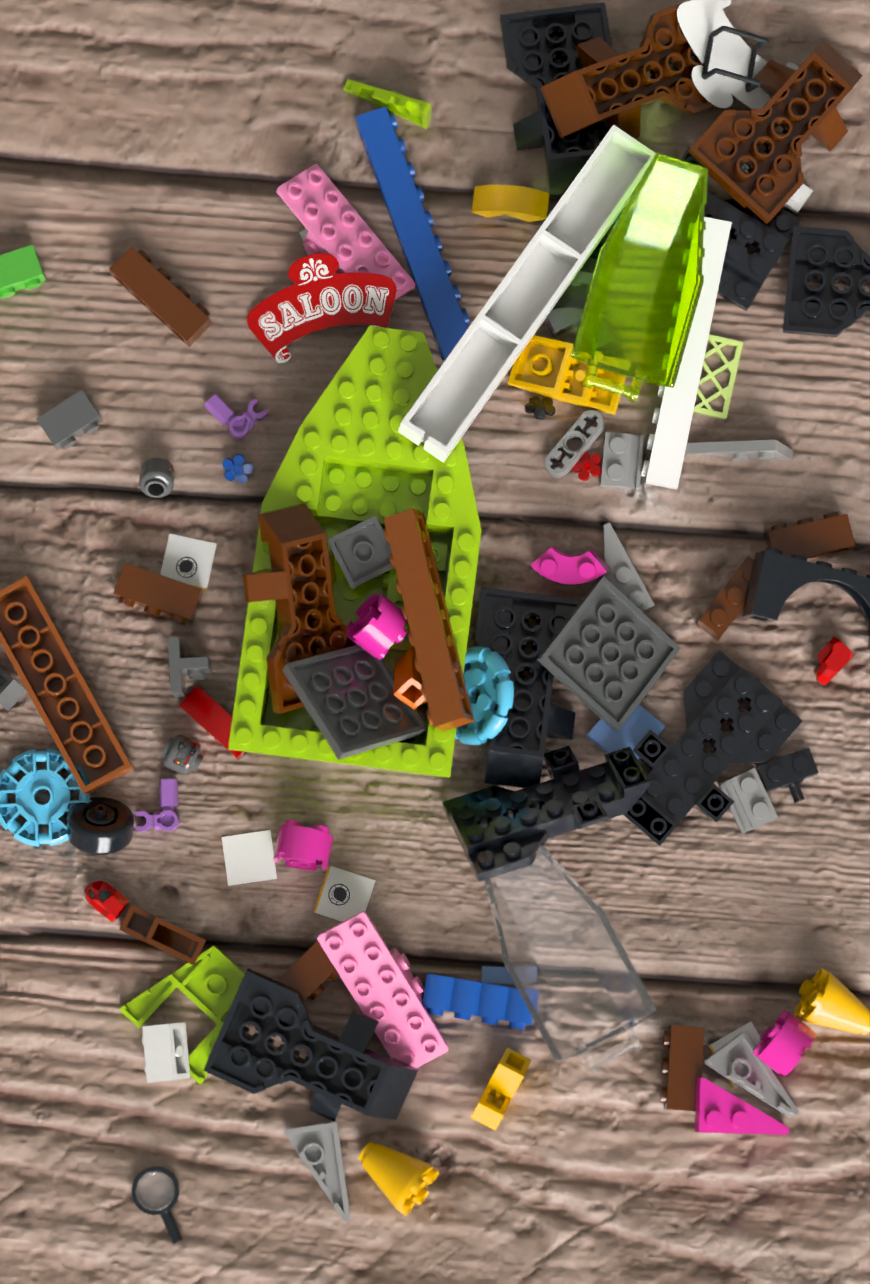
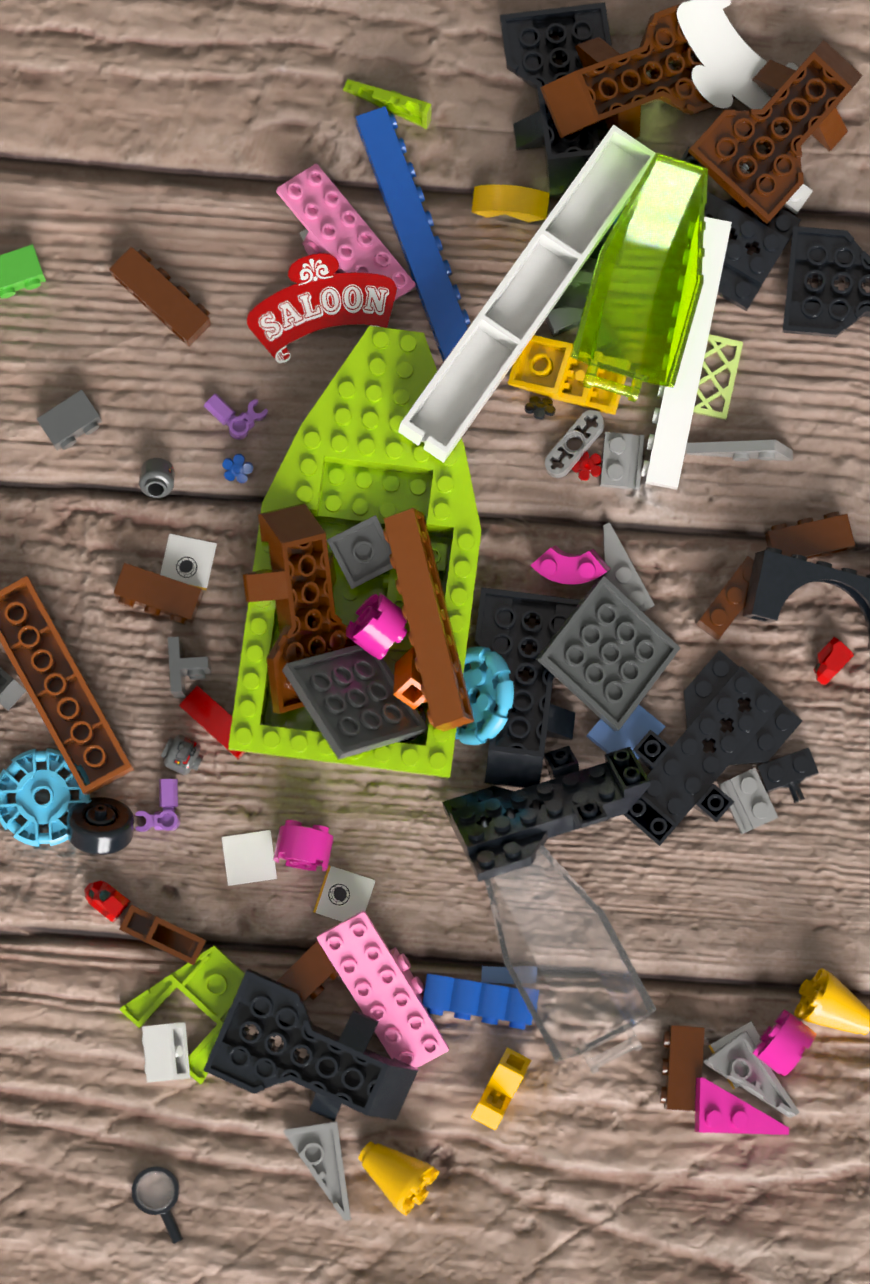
(749, 80): black piece -> none

